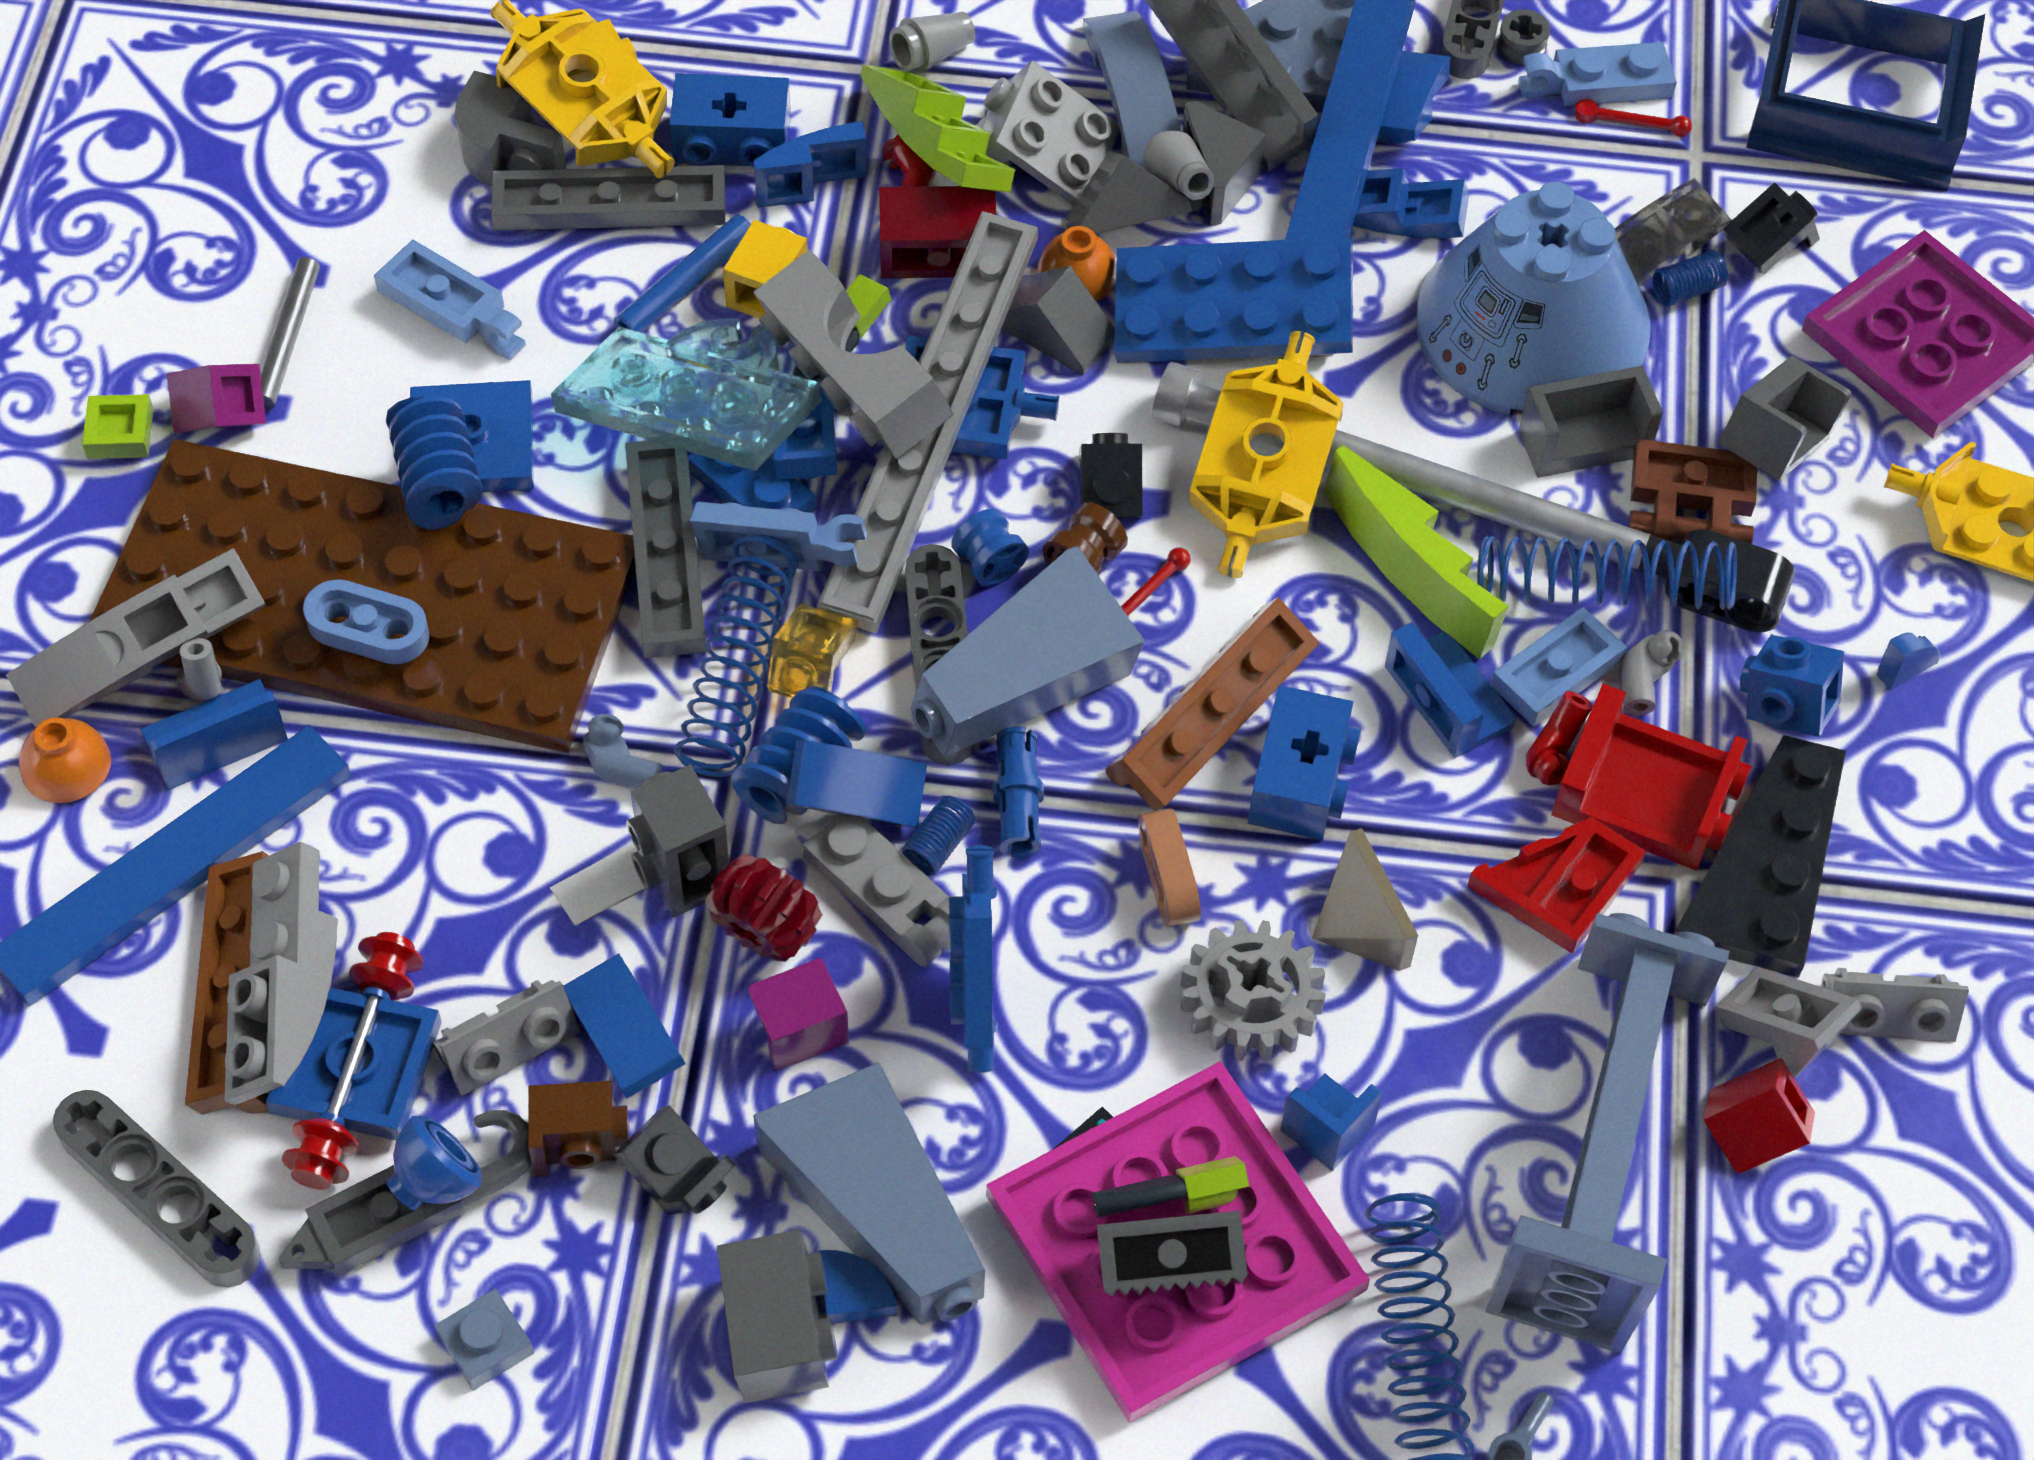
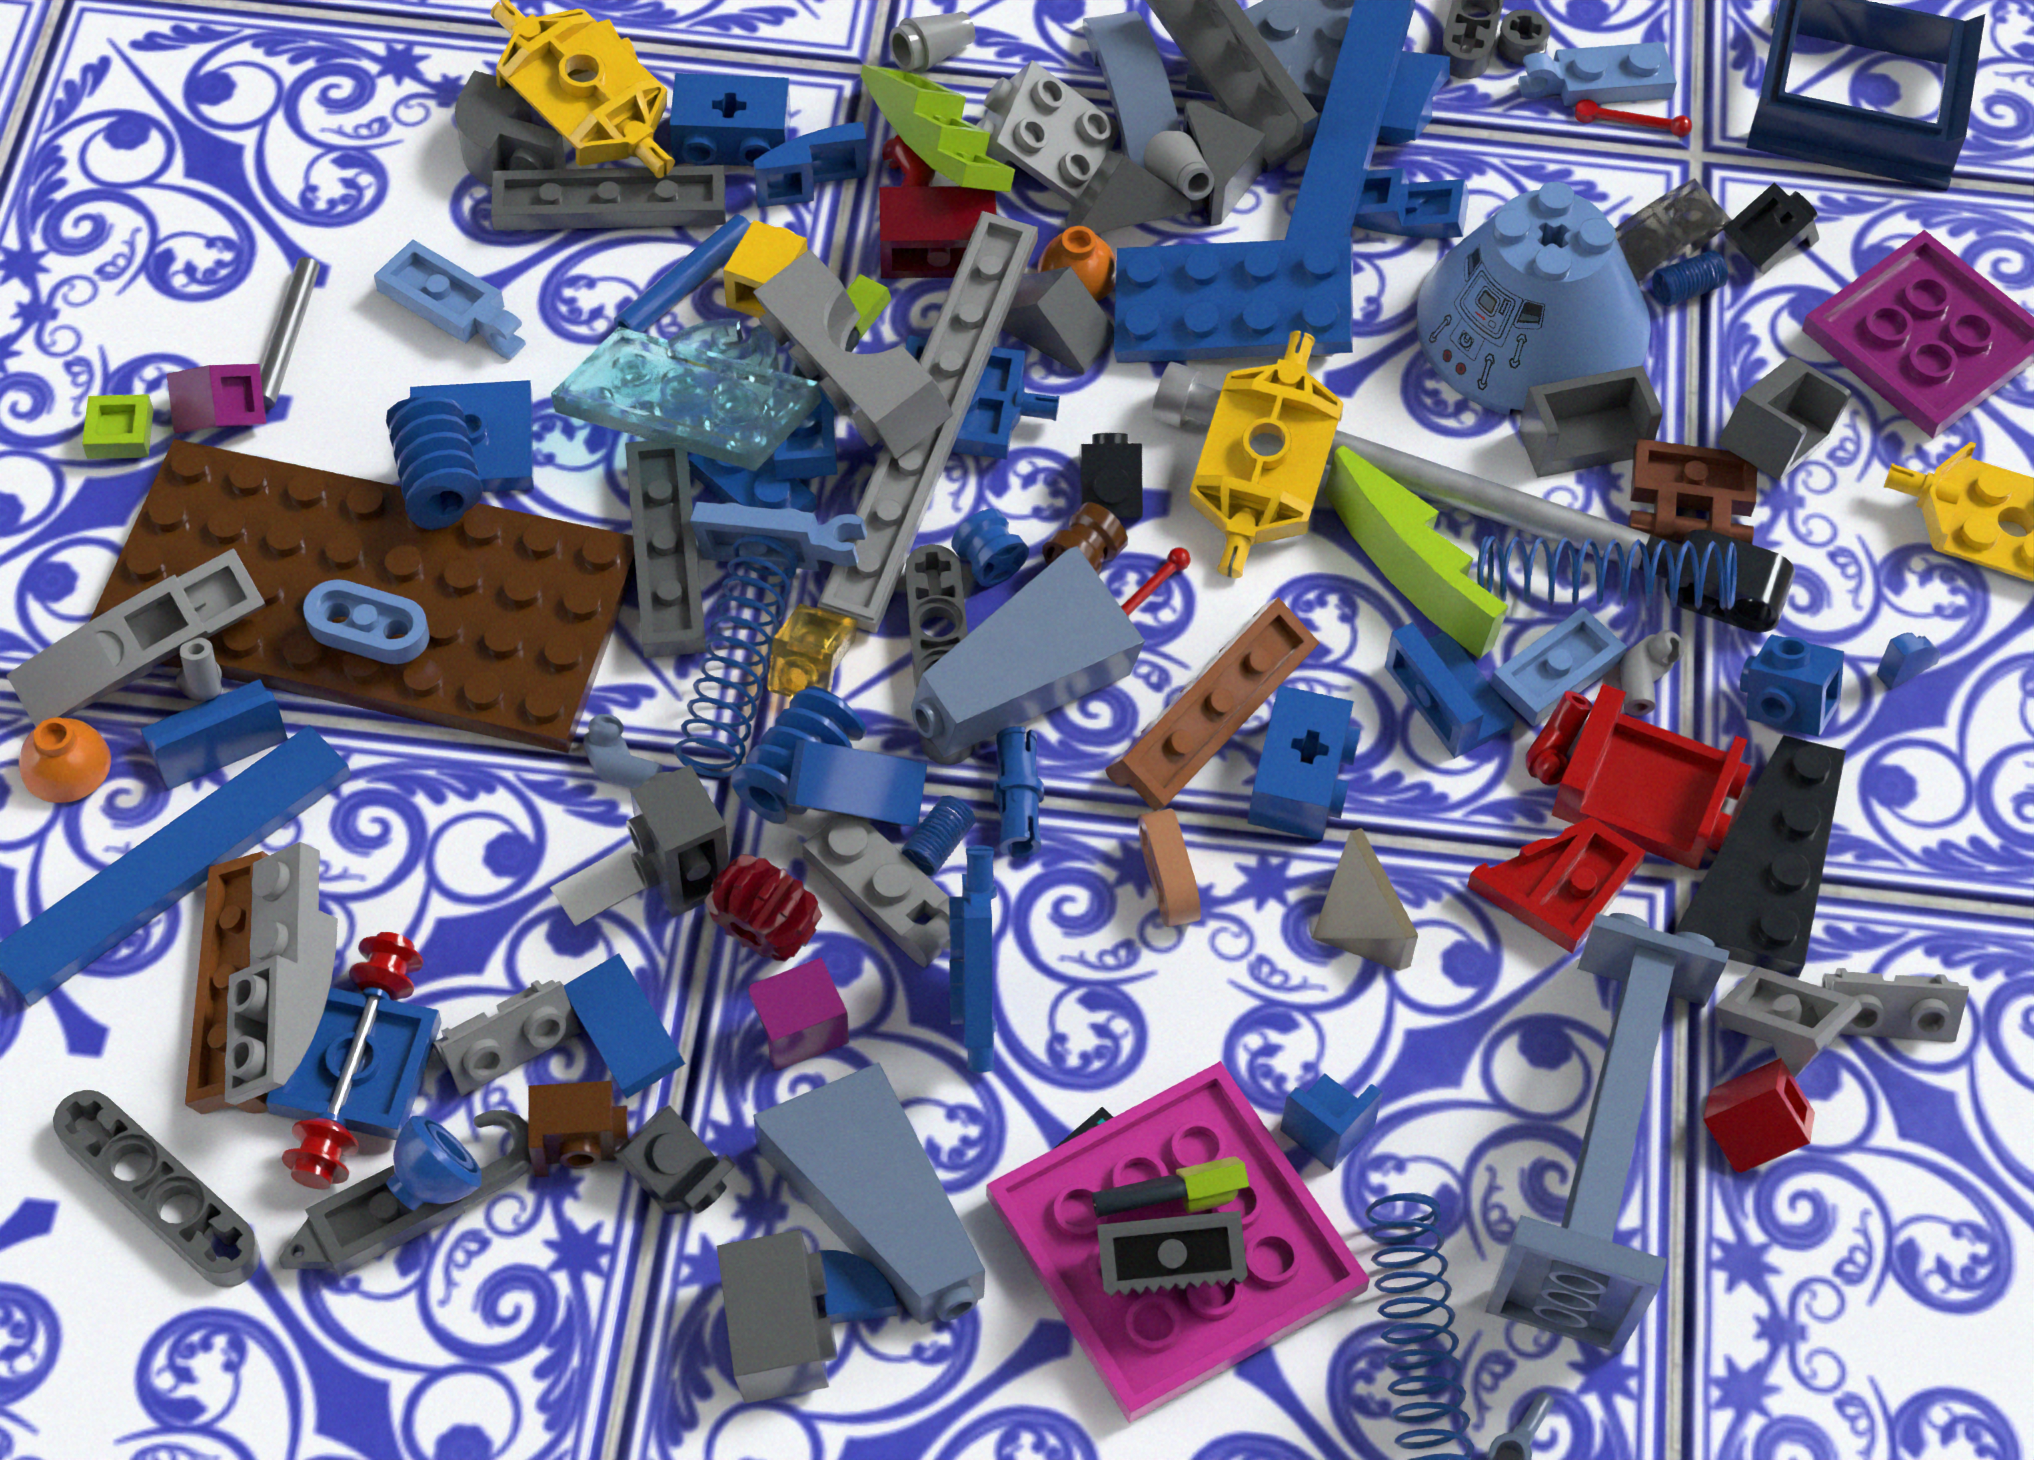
(484, 1339): sand blue plate -> none
(1254, 995): light grey gear -> none

